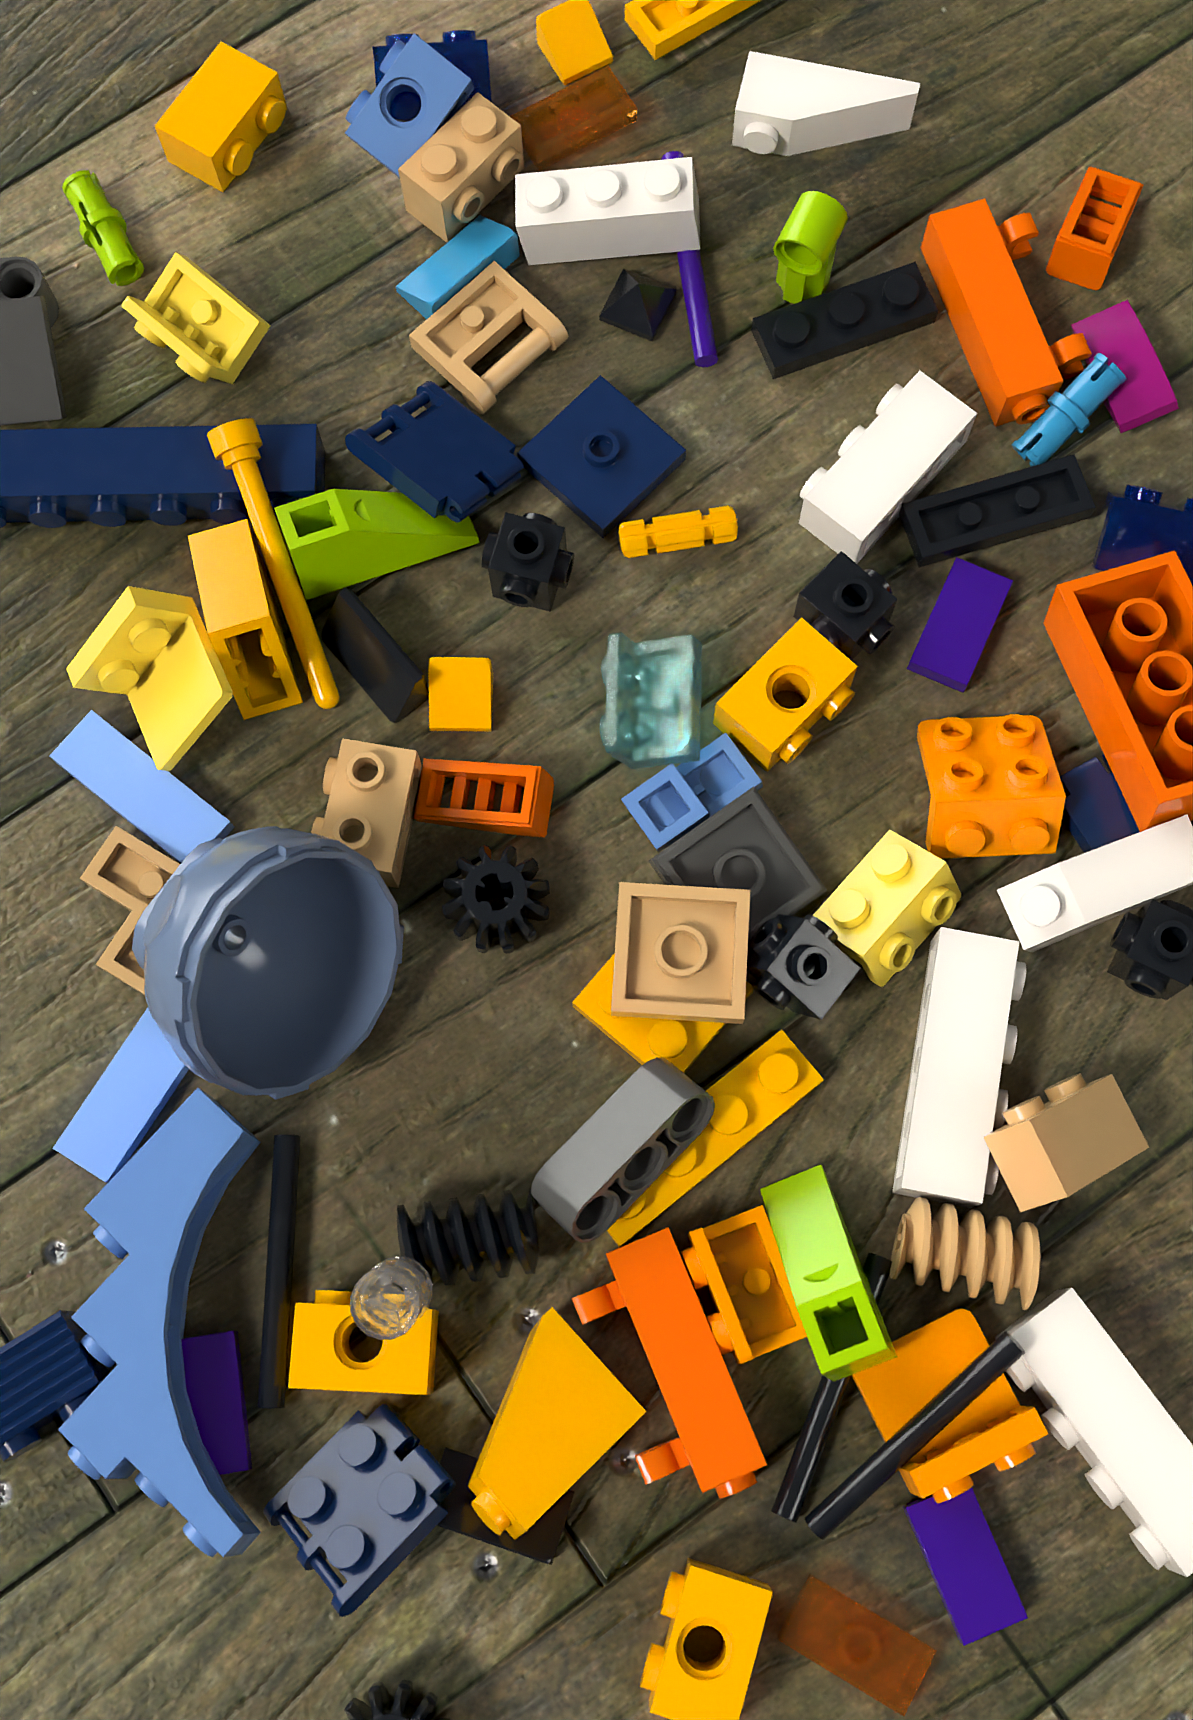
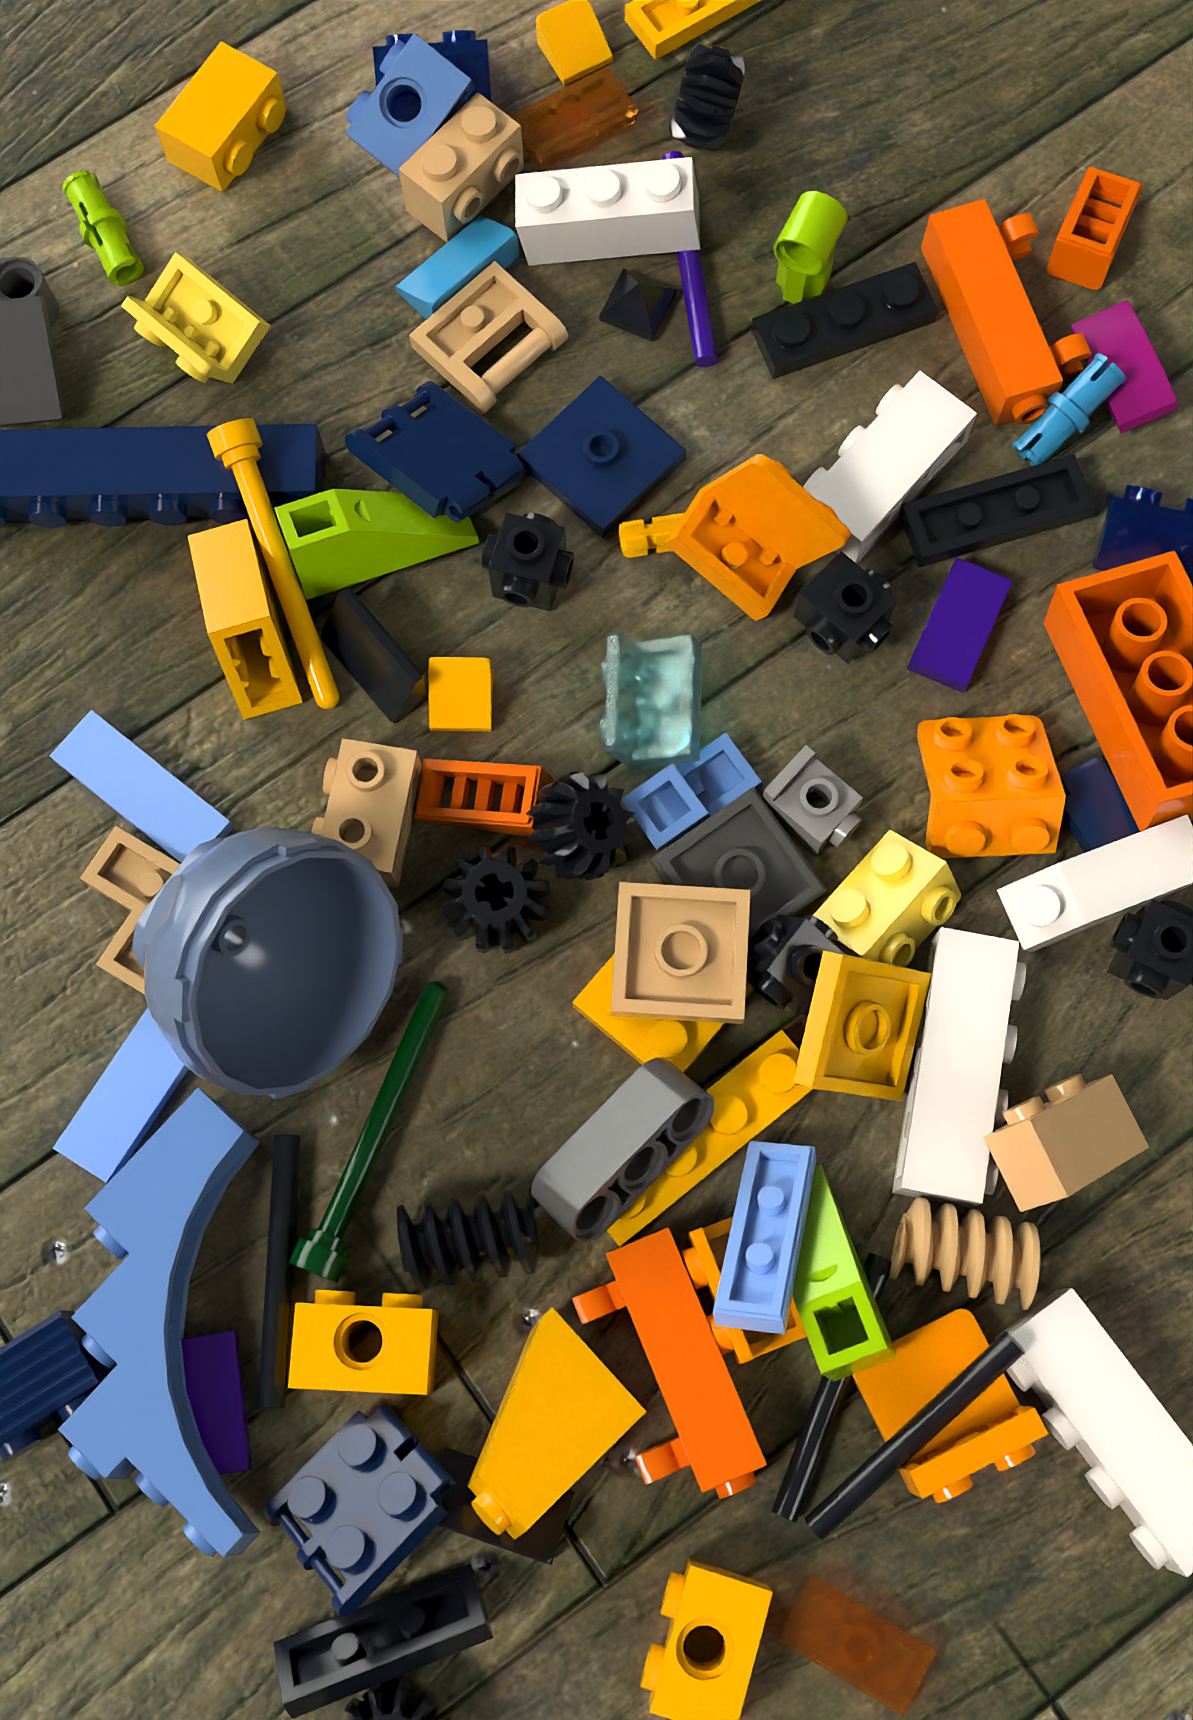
(165, 664): light yellow bracket -> none
(324, 1248): none -> dark green piece
(379, 1304): clear wheel -> none
(381, 1641): none -> black plate
(581, 826): none -> black gear
(707, 97): none -> black gear
(755, 532): none -> light orange bracket
(765, 1237): none -> light blue tile
(798, 663): yellow brick -> none
(807, 824): none -> light grey brick
(811, 106): white slope -> none
(861, 1027): none -> yellow plate
(965, 1565): dark purple tile -> none

